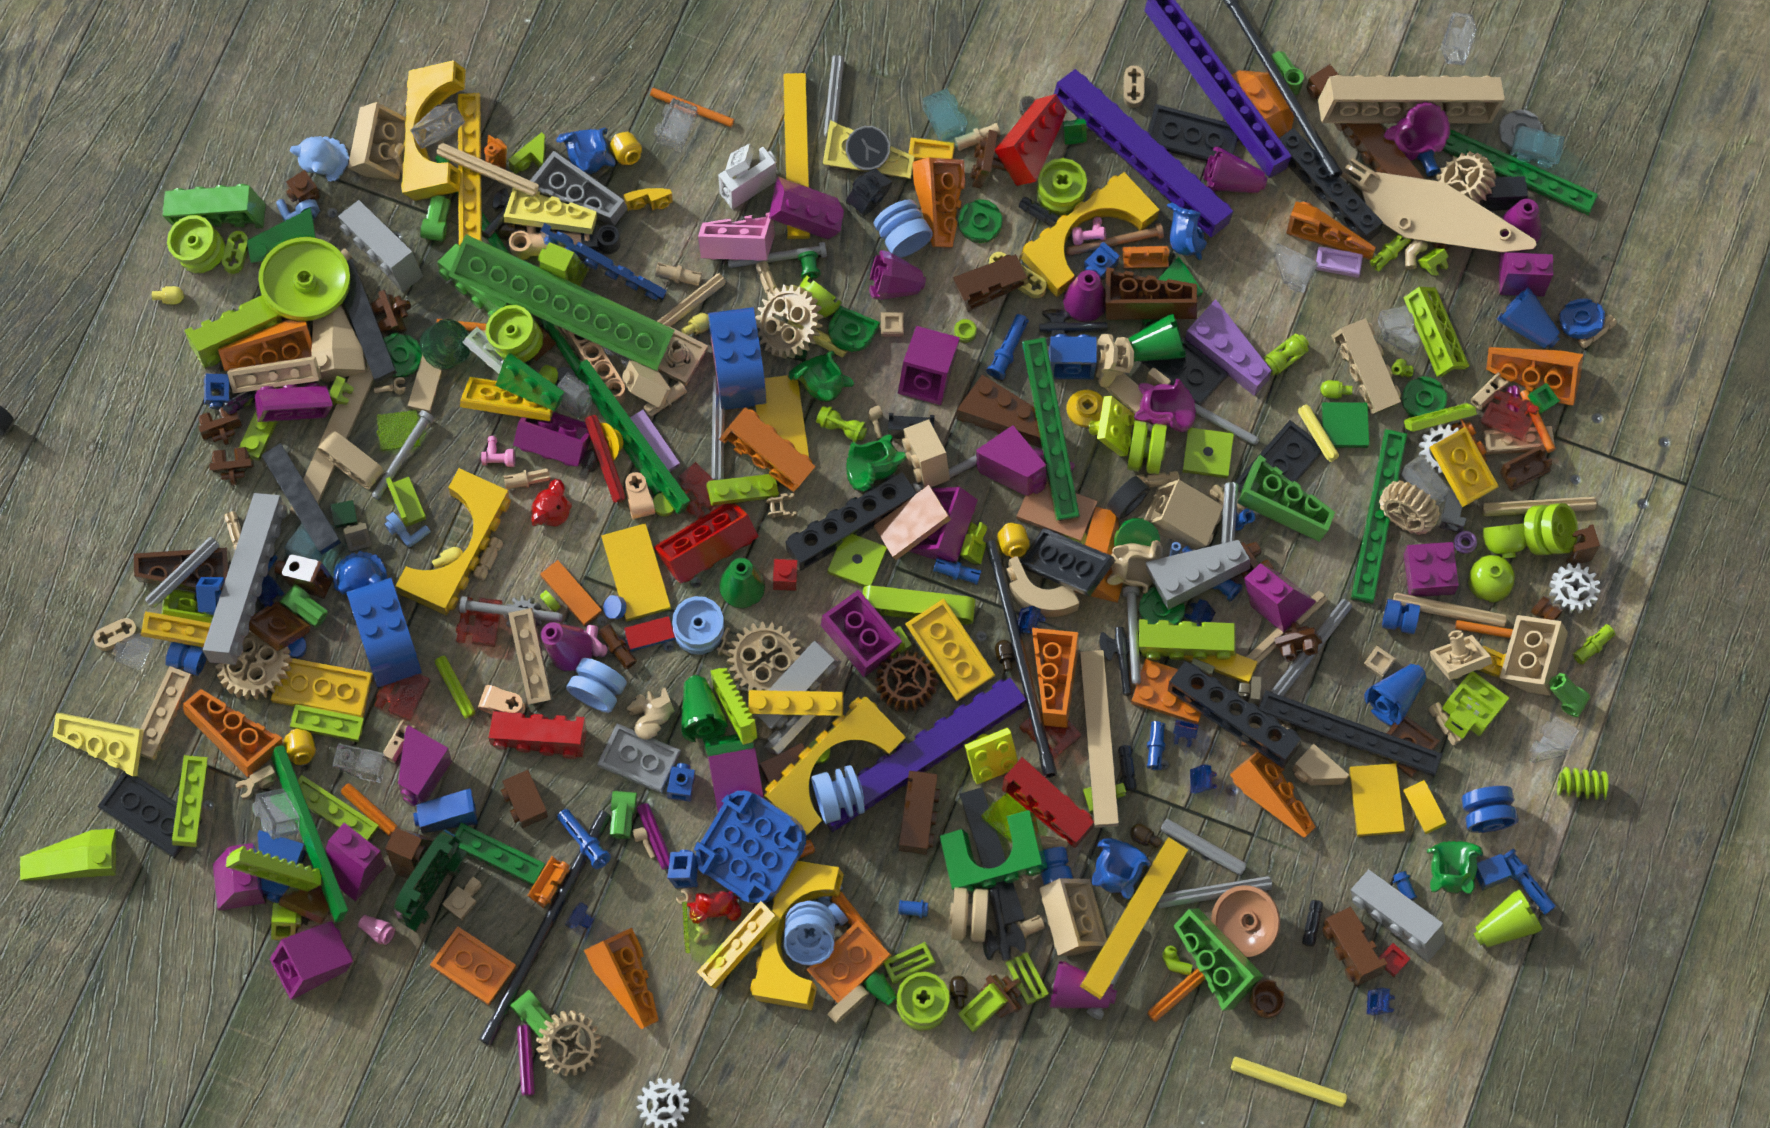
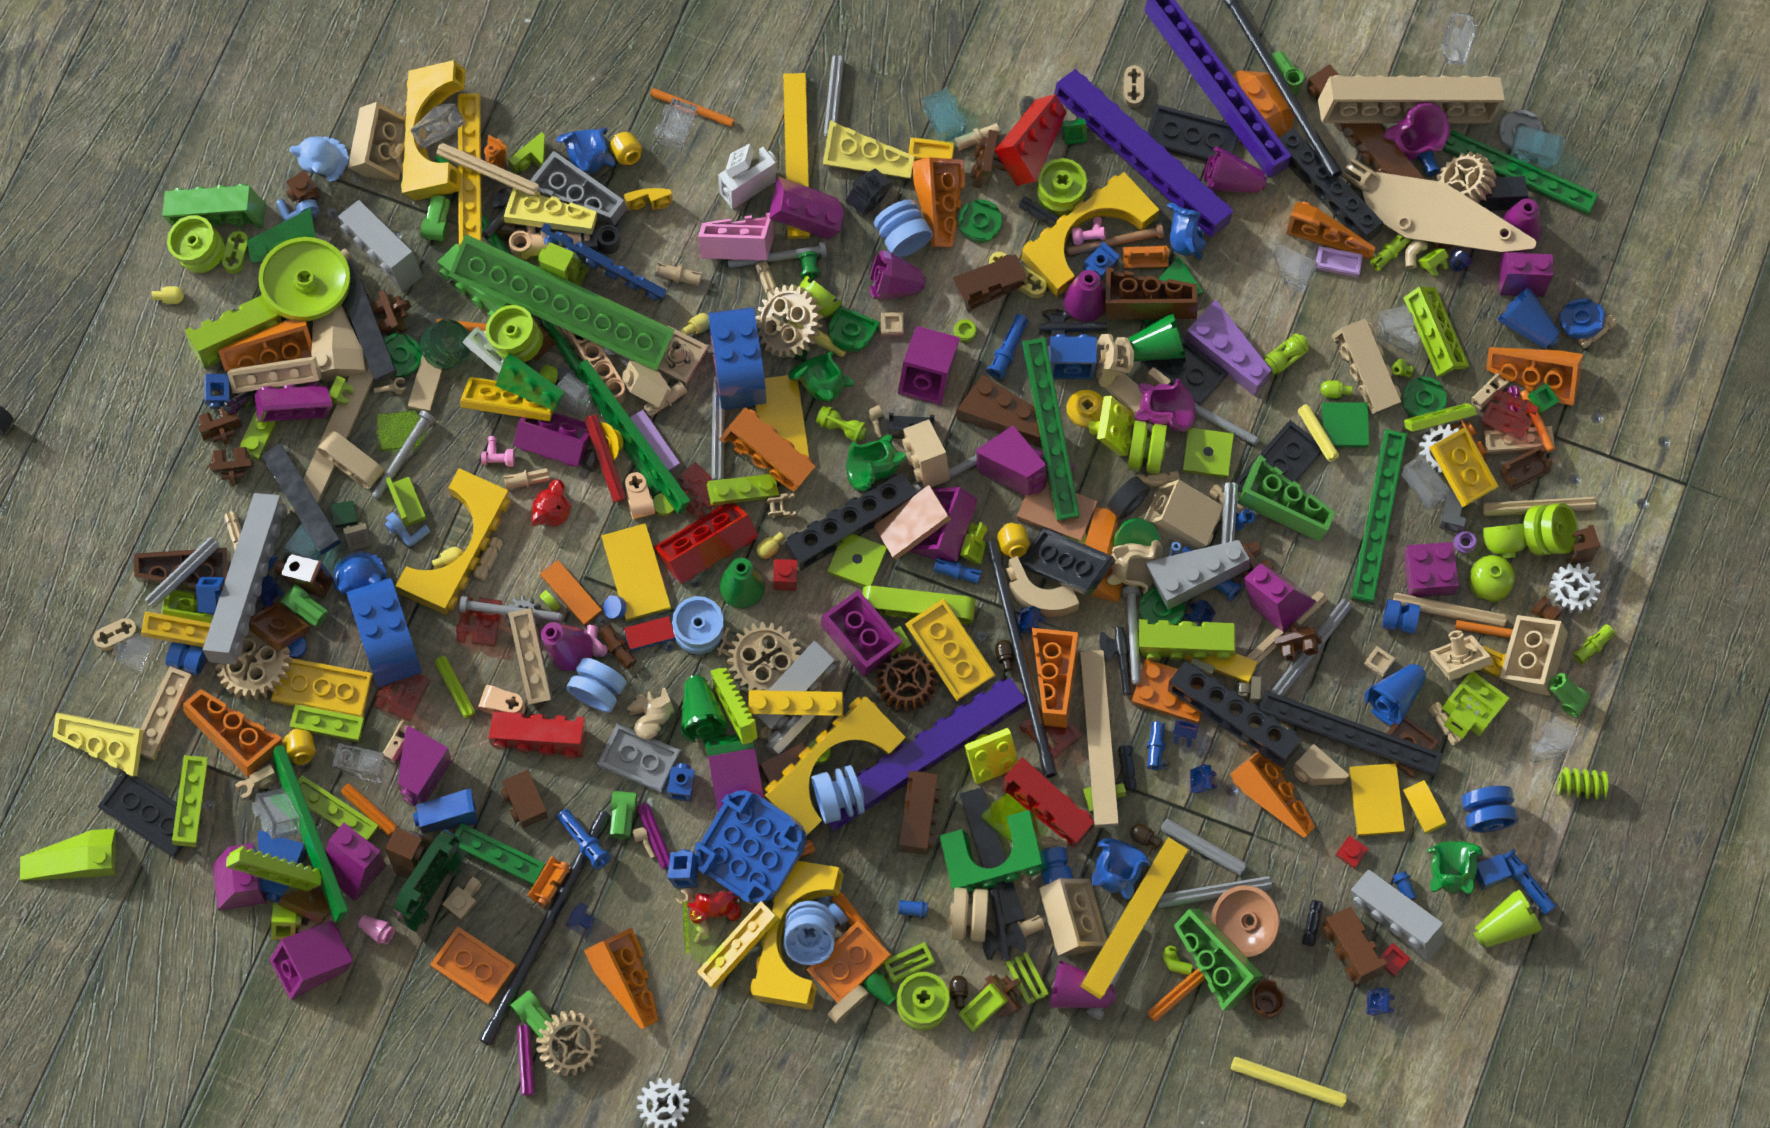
(693, 300): tan axle -> none
(769, 546): none -> light yellow cylinder
(867, 148): black tile -> none
(1351, 852): none -> red plate
(1409, 507): tan gear -> none
(1462, 258): none -> clear blue tile

